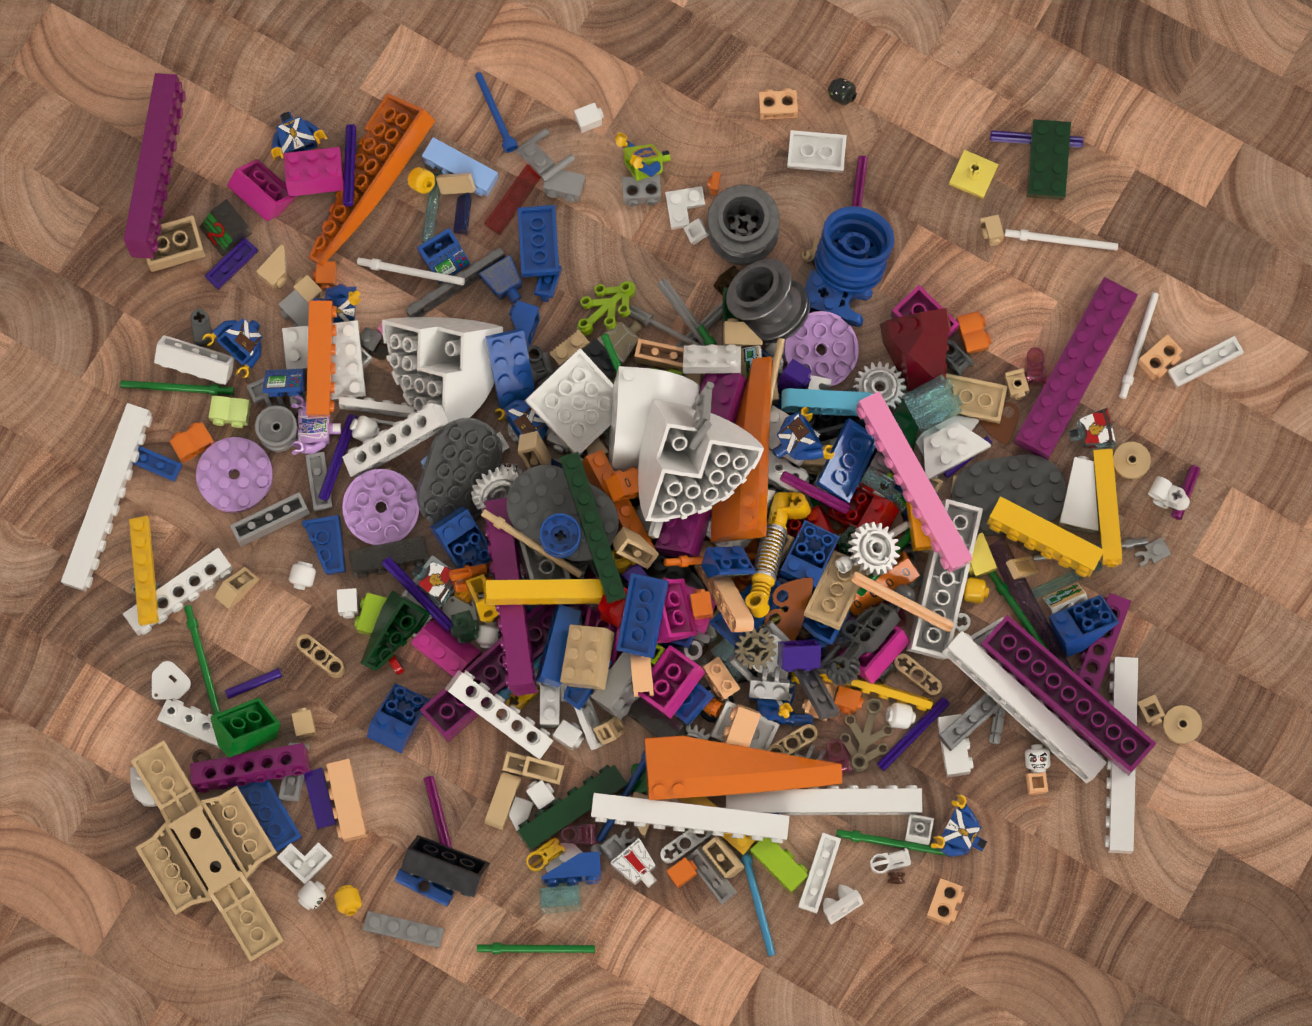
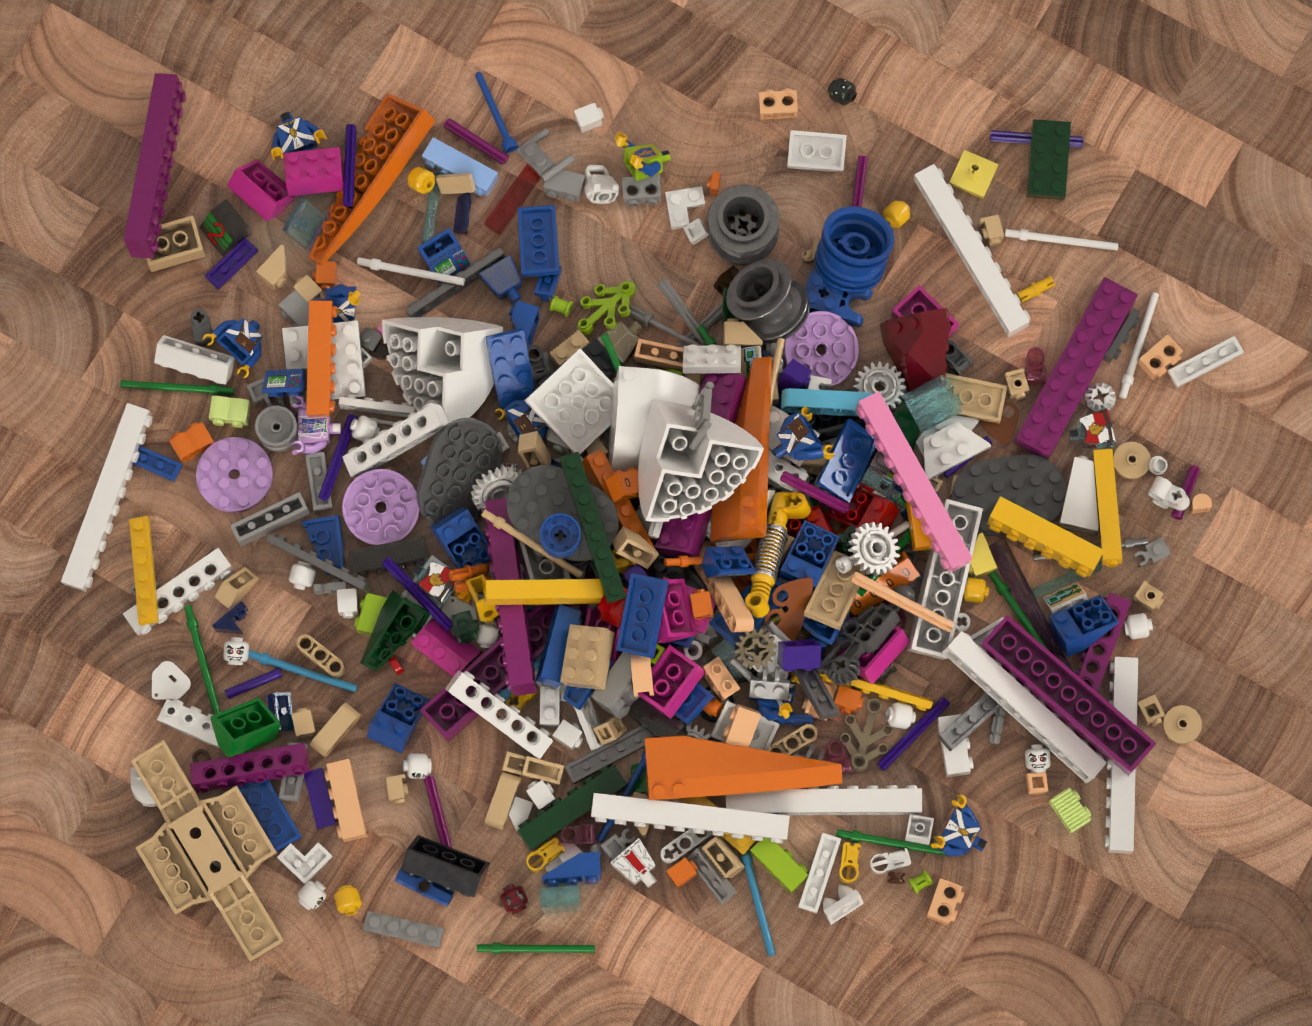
(226, 623): none -> clear blue slope
(236, 651): none -> white head
(266, 659): none -> dark azure bar
(281, 707): none -> clear blue slope
(304, 223): none -> clear light blue tile
(312, 558): none -> flat silver plate
(330, 588): none -> light grey plate
(335, 730): none -> tan beam
(397, 789): none -> tan brick
(417, 766): none -> white head
(476, 141): none -> magenta axle
(514, 898): none -> dark red head
(561, 306): none -> lime bush
(600, 188): none -> white piece
(607, 754): none -> flat silver plate
(850, 860): none -> yellow piece
(896, 213): none -> yellow head
(924, 877): none -> lime bush
(932, 679): tan beam -> none
(971, 250): none -> white brick
(973, 333): orange brick -> none
(1022, 567): tan tile -> none
(1035, 289): none -> yellow pin
(1070, 810): none -> yellowish green brick
(1096, 404): none -> white gear
(1123, 336): none -> dark grey plate
(1138, 626): none -> white head
(1142, 599): none -> tan brick
(1157, 465): none -> white plate
(1200, 504): none -> light nougat brick

